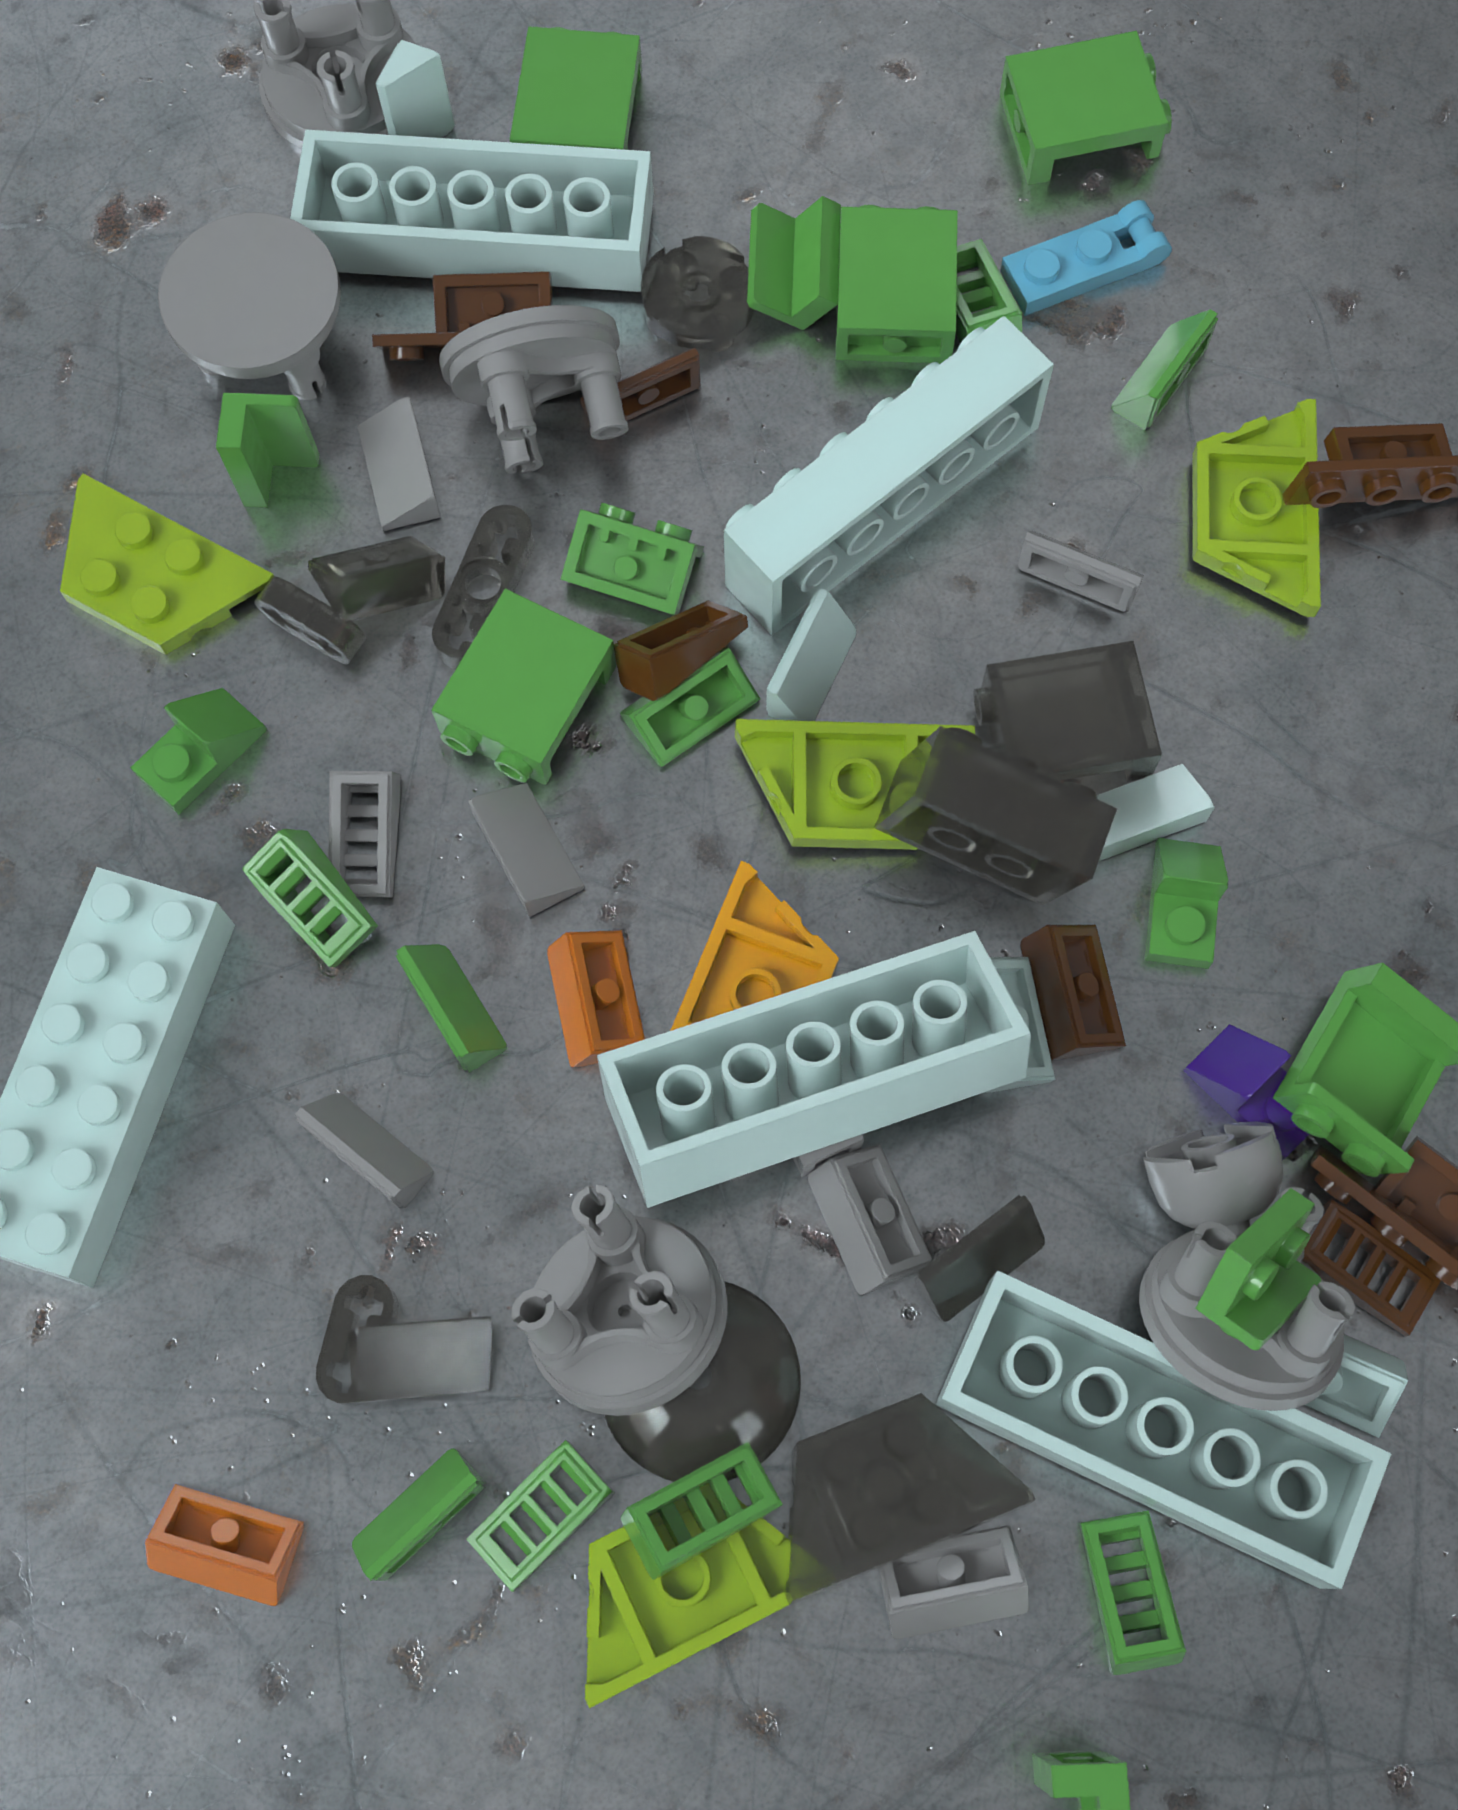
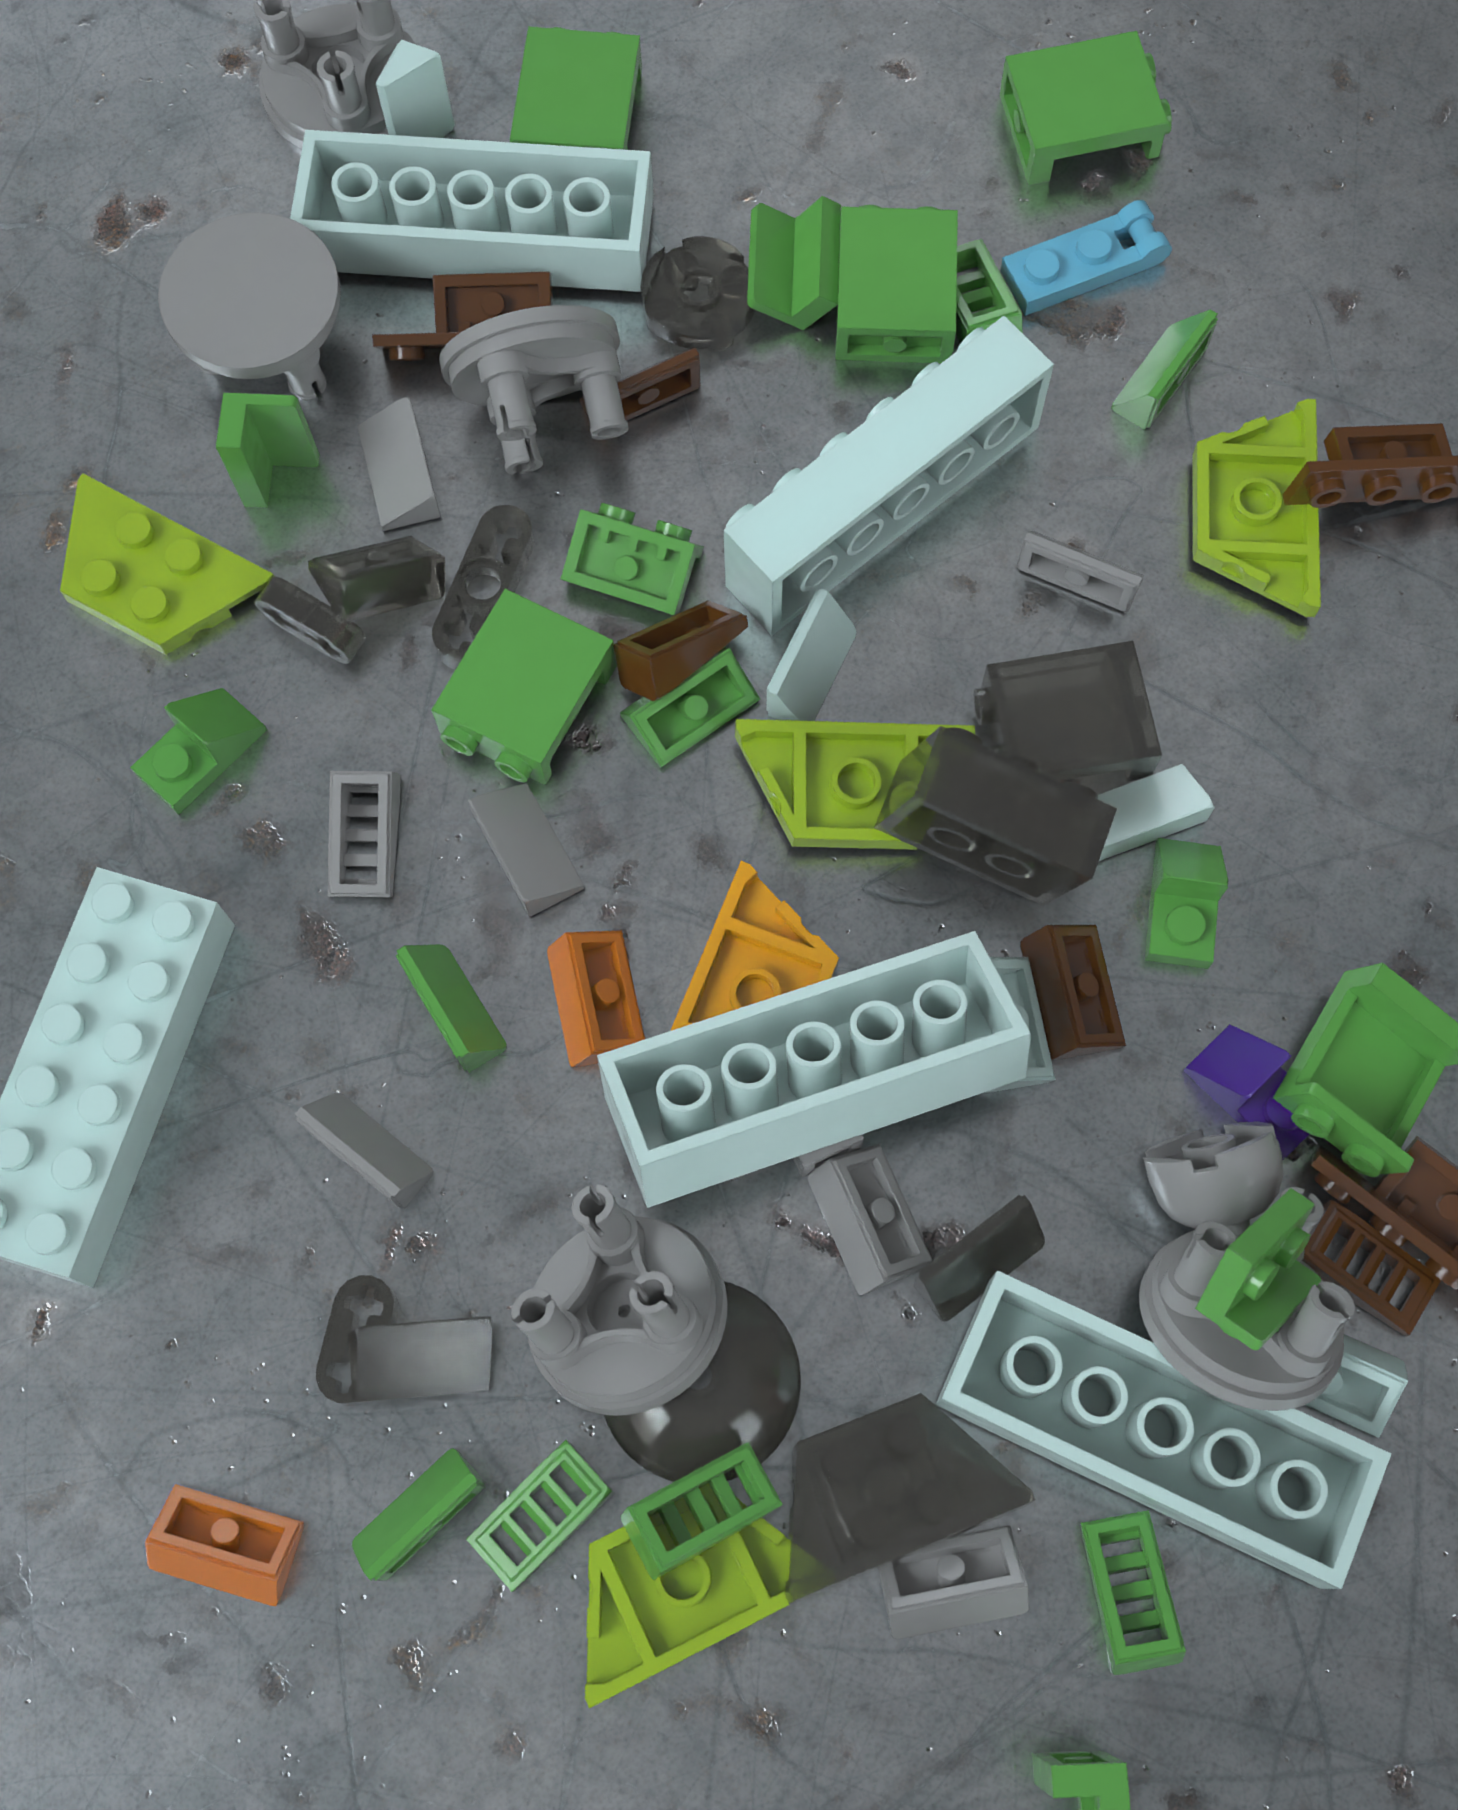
(282, 867): bright green slope -> none

